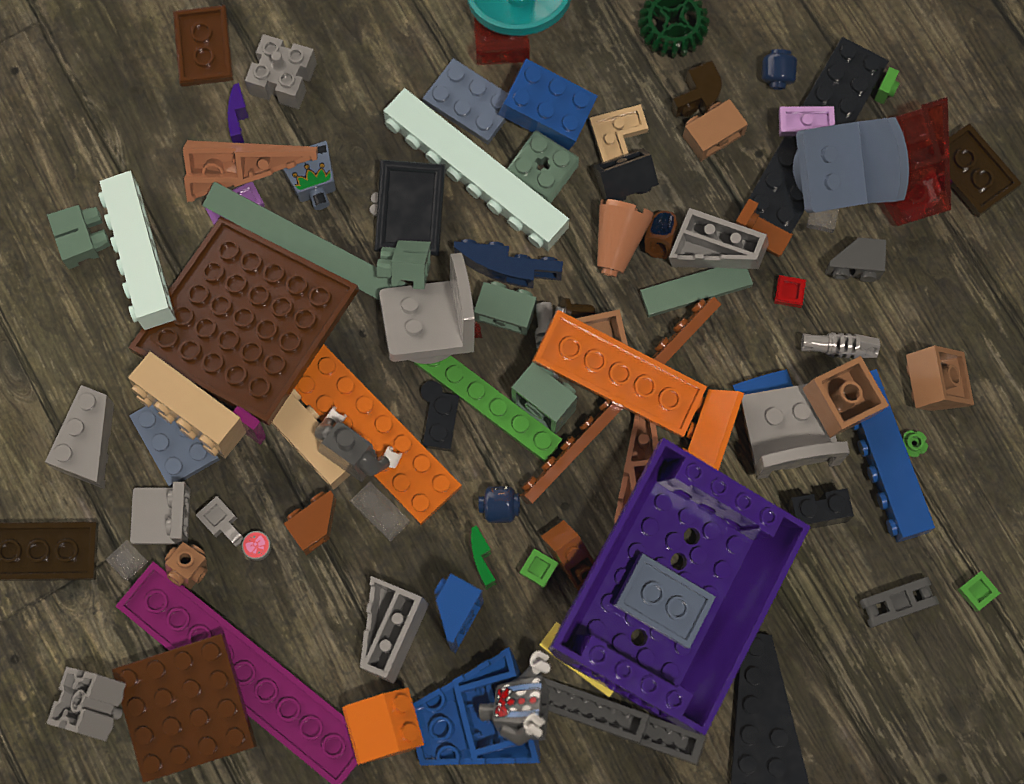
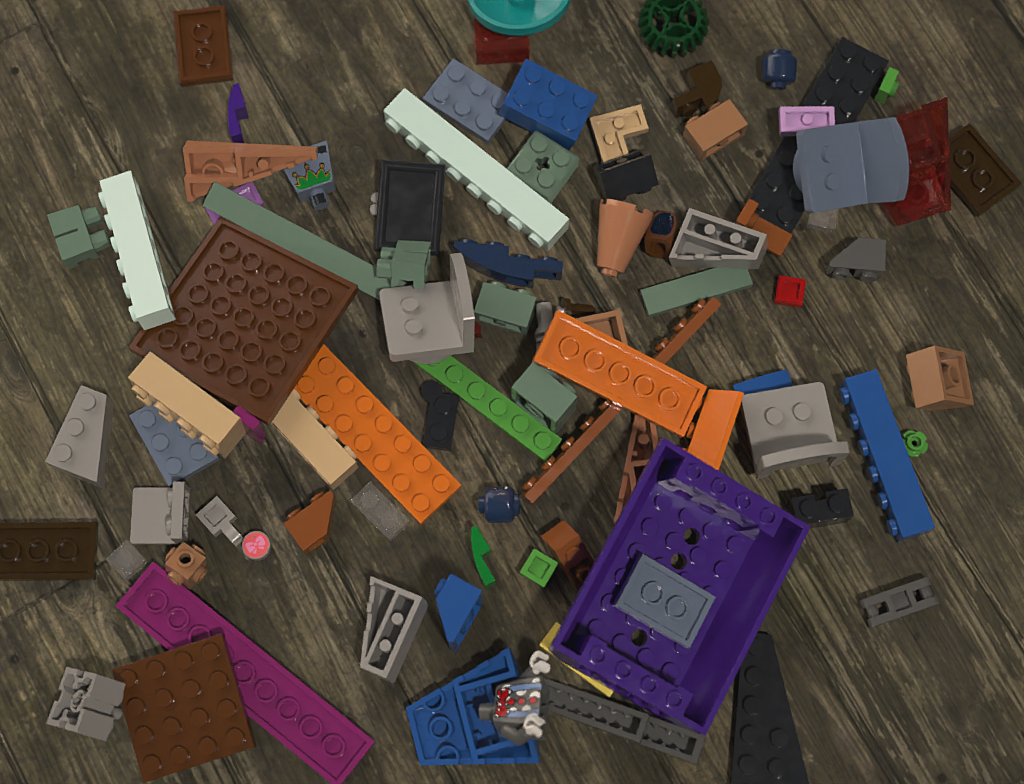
(280, 71): light grey brick -> none
(350, 449): dark grey torso -> none
(383, 726): orange slope -> none
(842, 345): light grey hinge -> none
(845, 396): medium nougat brick -> none
(978, 591): bright green plate -> none

